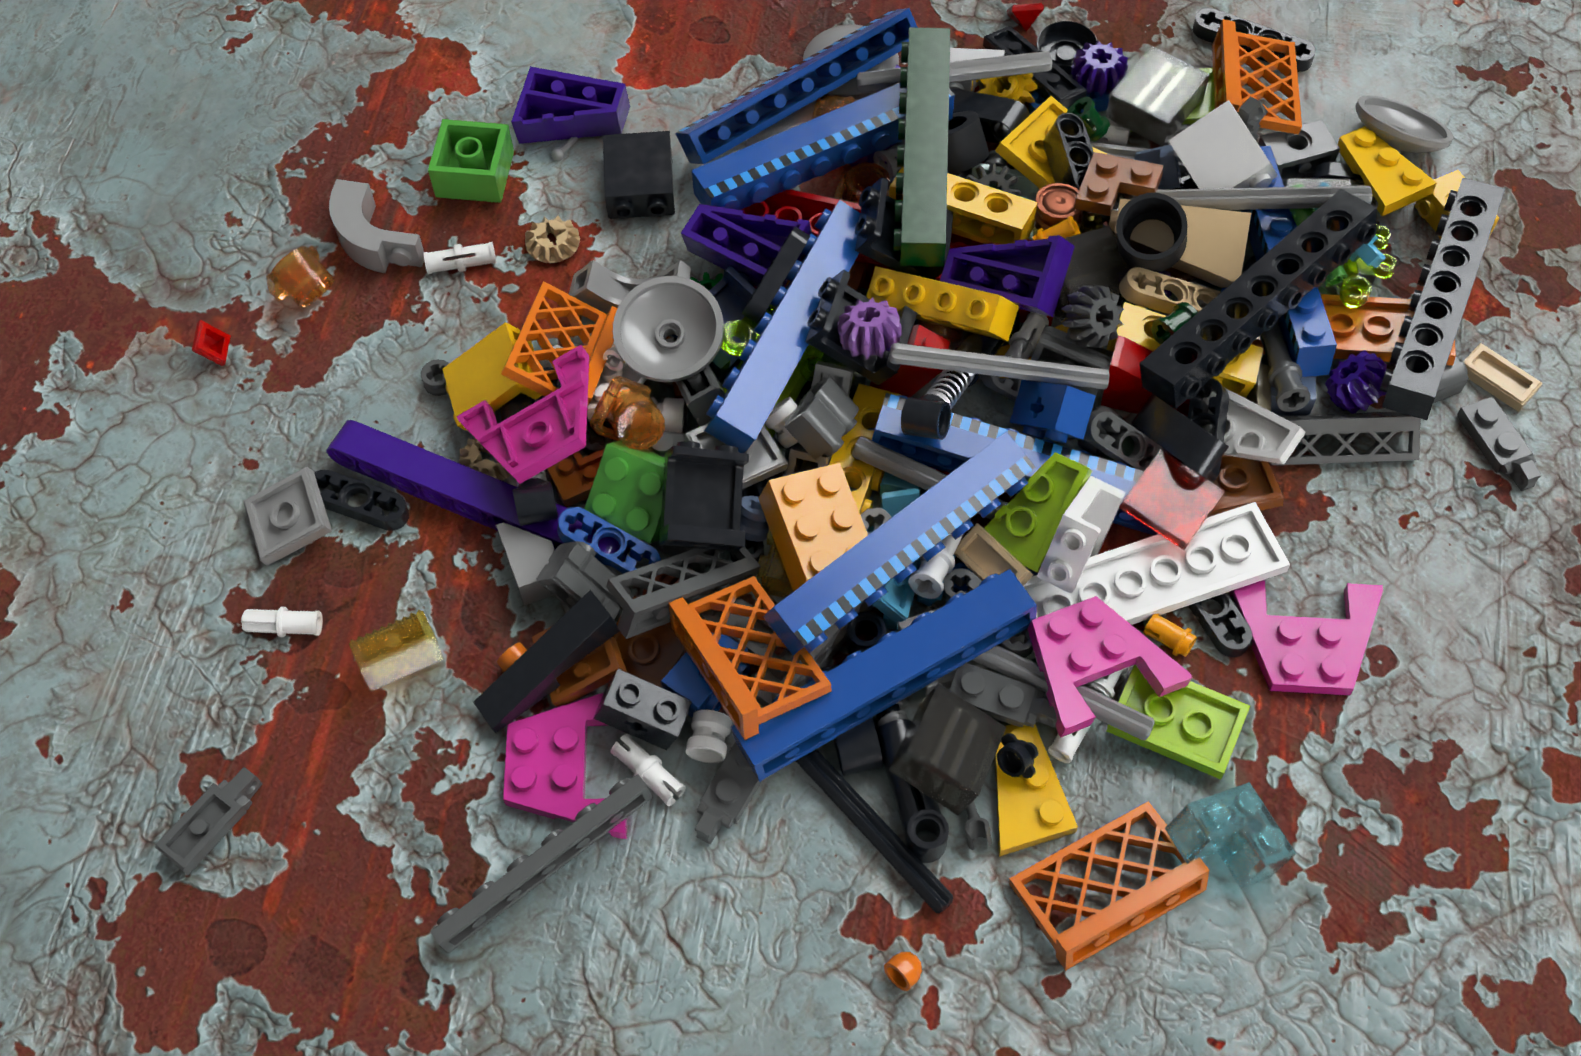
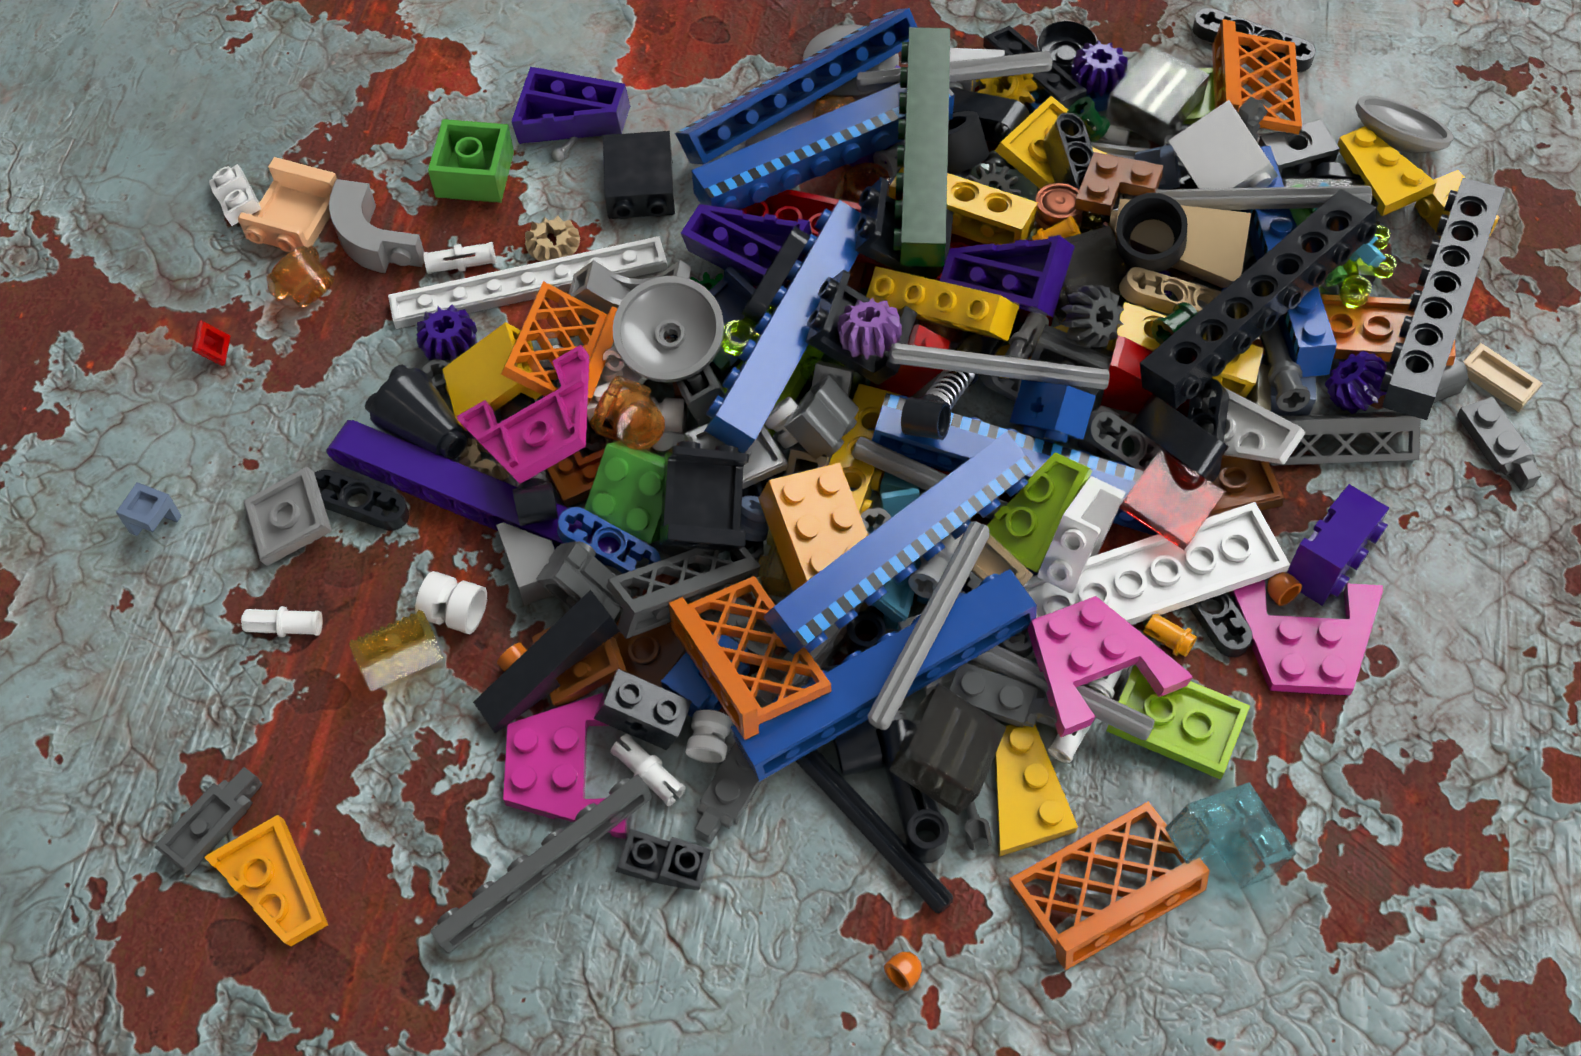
(146, 508): none -> sand blue panel
(234, 193): none -> white slope
(272, 879): none -> light orange wing
(292, 207): none -> light nougat panel
(416, 413): none -> black cone
(446, 333): none -> dark purple gear
(455, 603): none -> white wheel
(523, 282): none -> white tile
(663, 861): none -> black slope
(928, 626): none -> light grey axle
(1017, 757): black plate -> none
(1025, 14): red slope -> none
(1283, 588): none -> orange hinge
(1338, 544): none -> dark purple wedge

